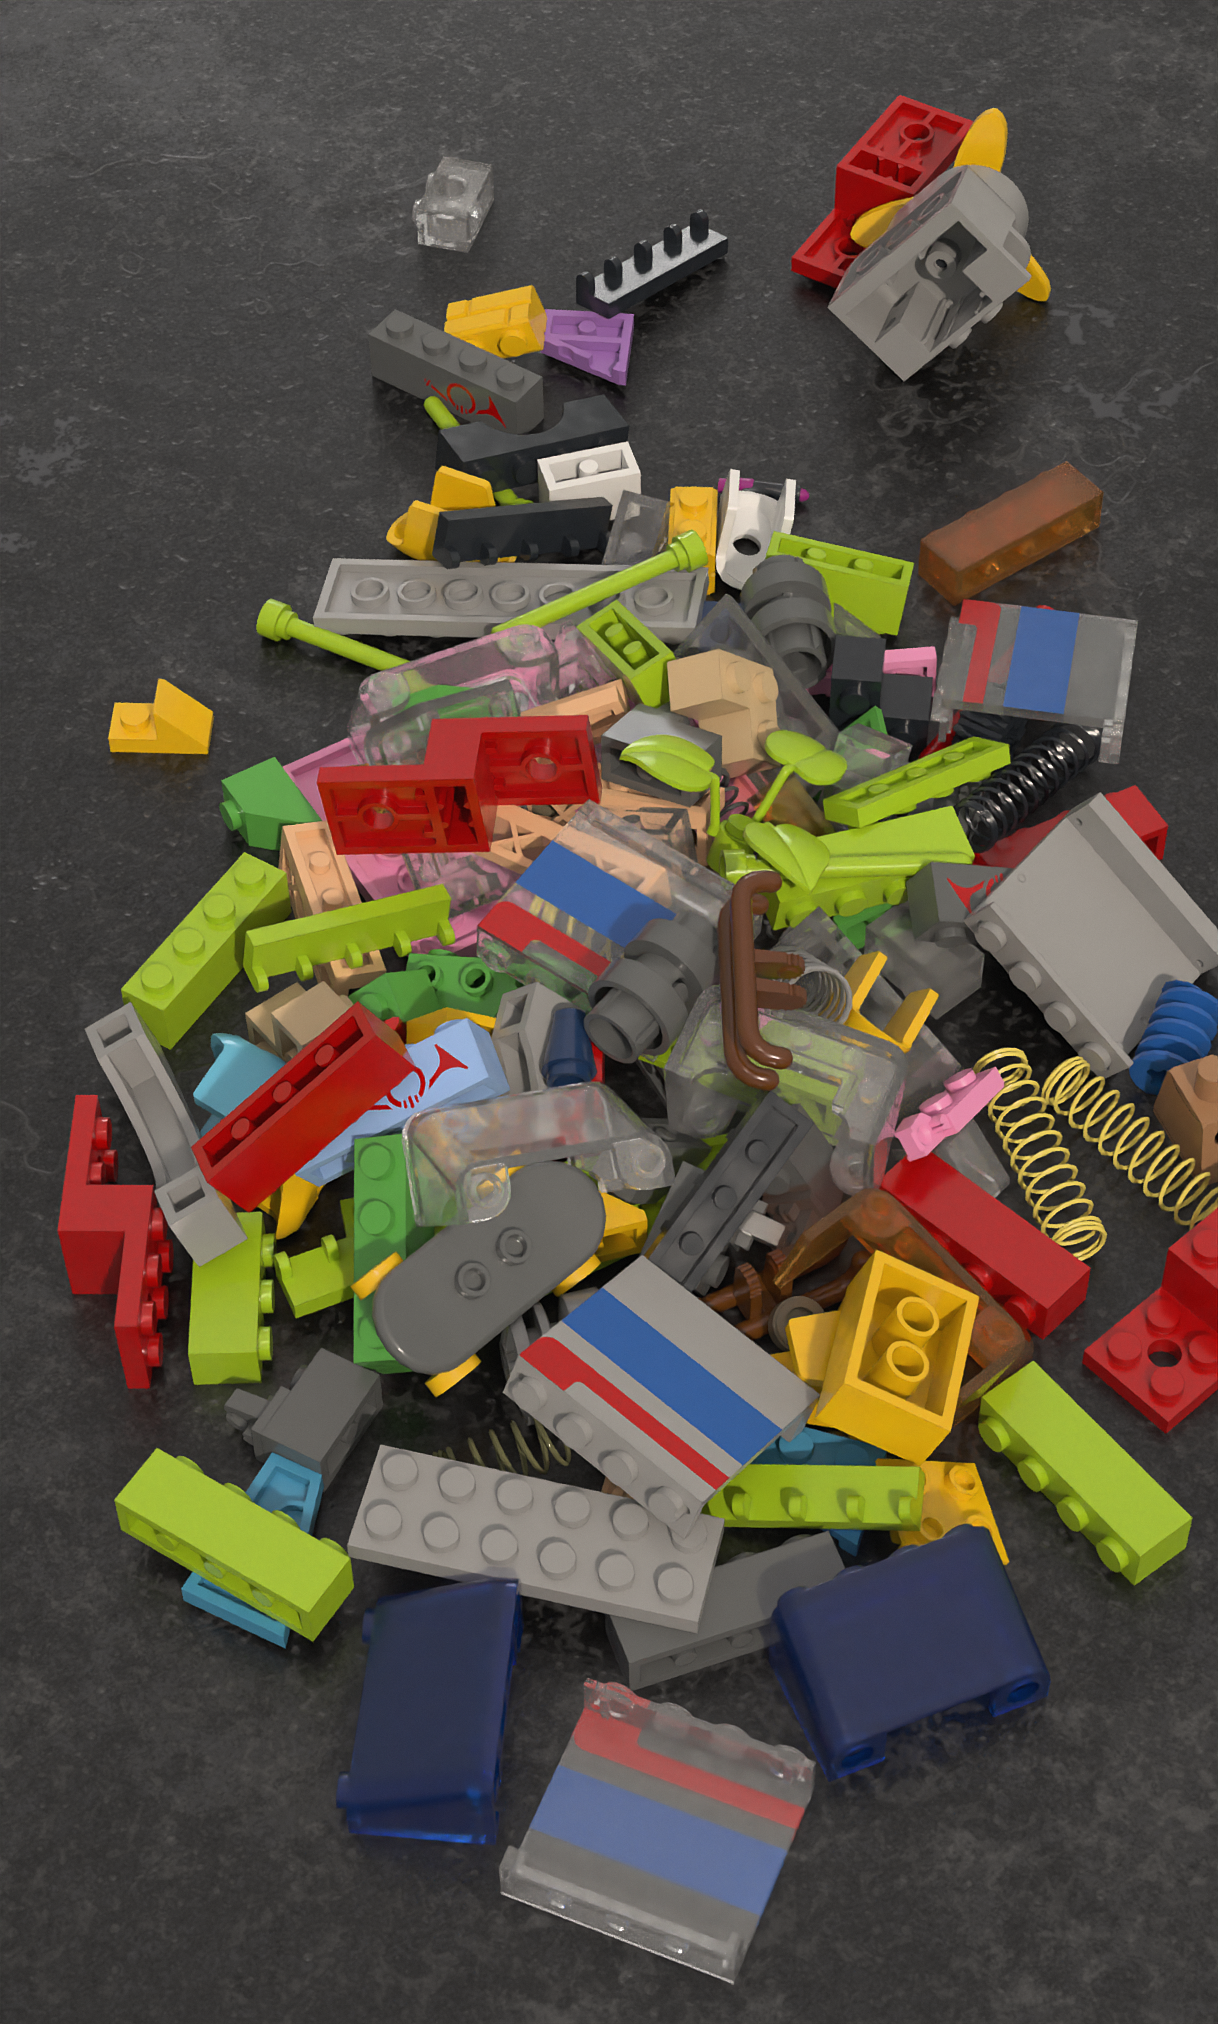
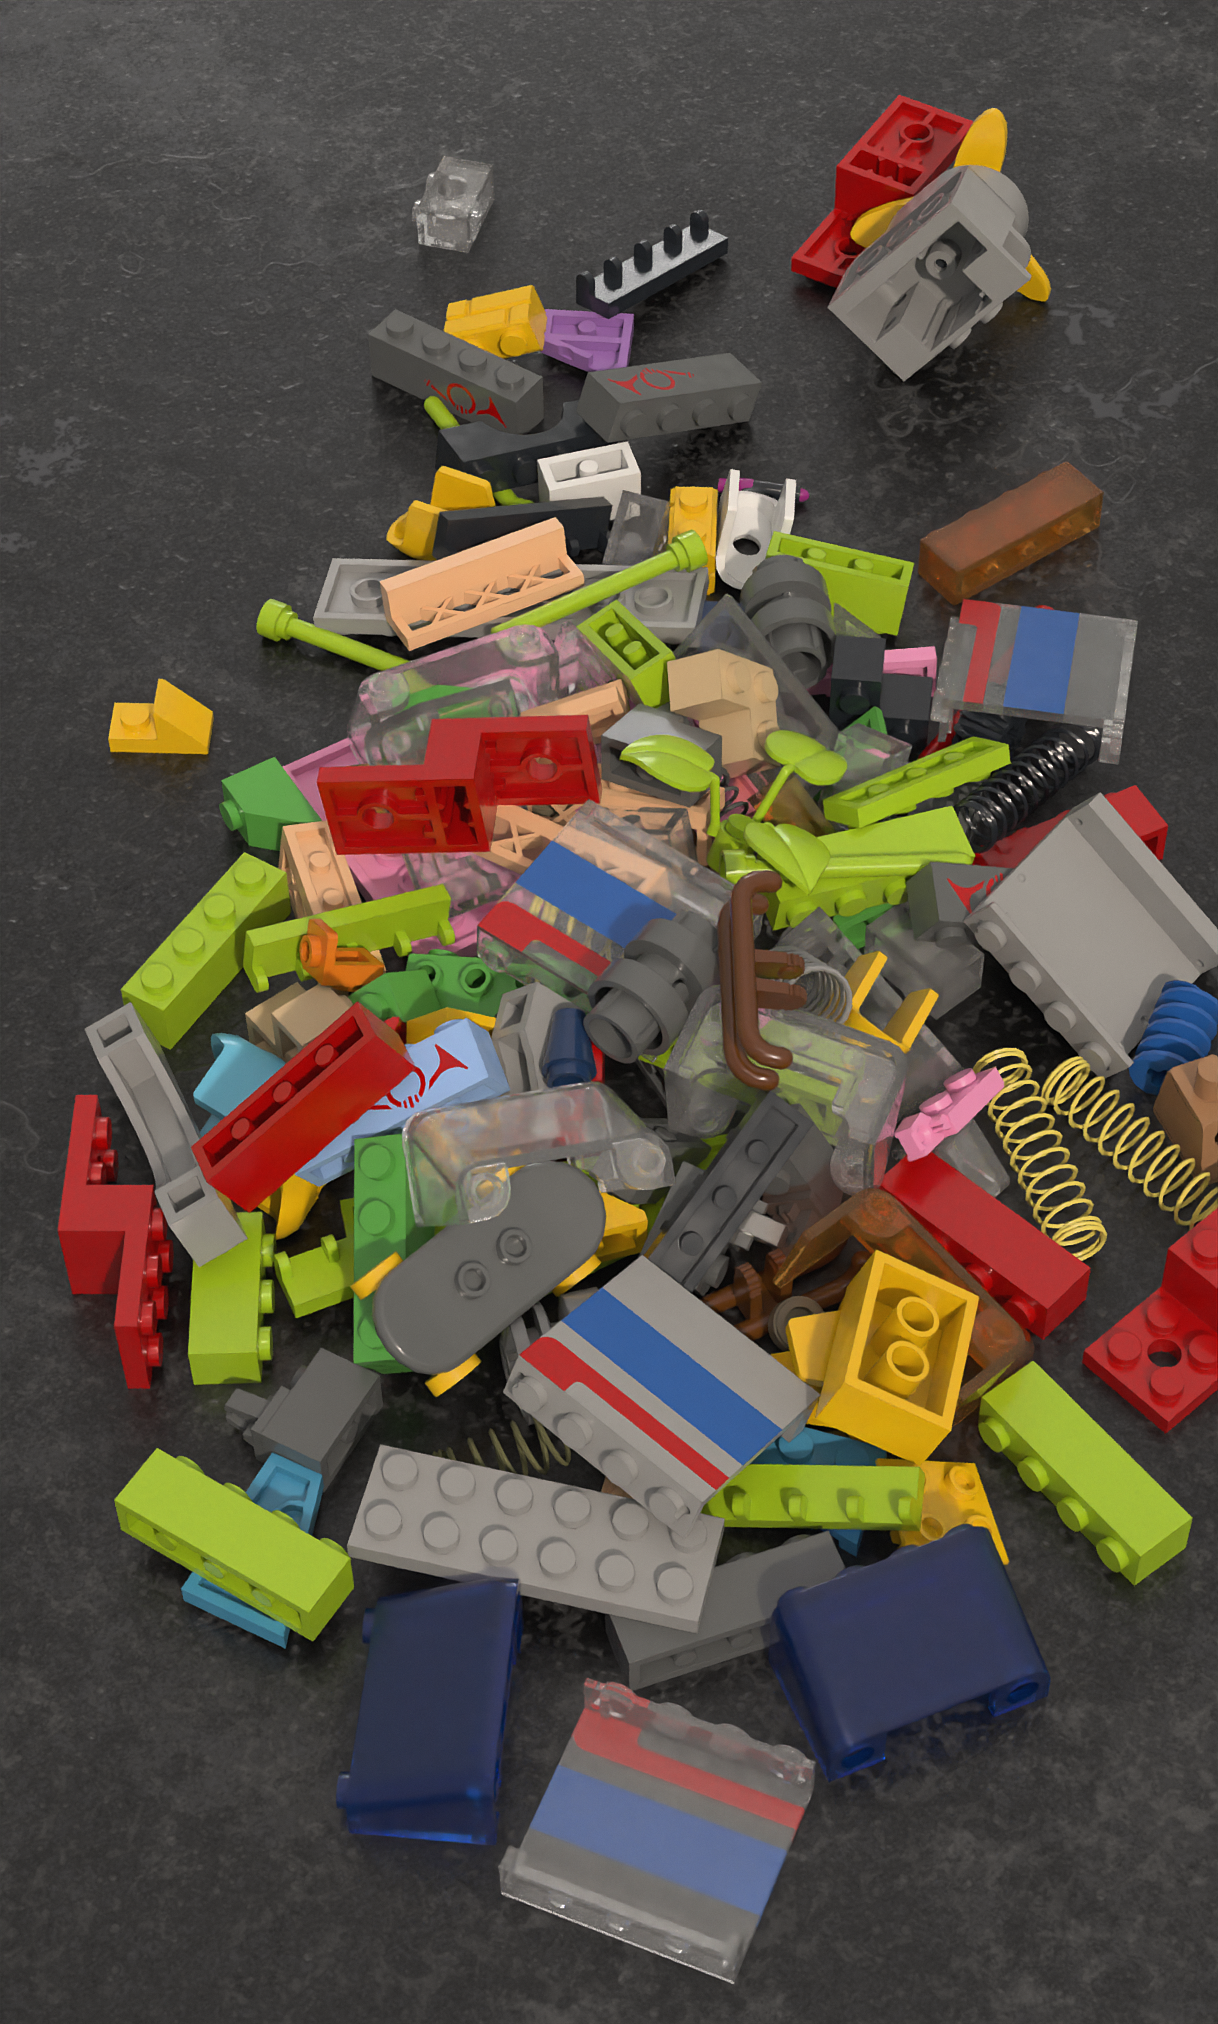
(336, 967): none -> orange bracket
(475, 579): none -> light nougat fence
(668, 397): none -> dark grey brick

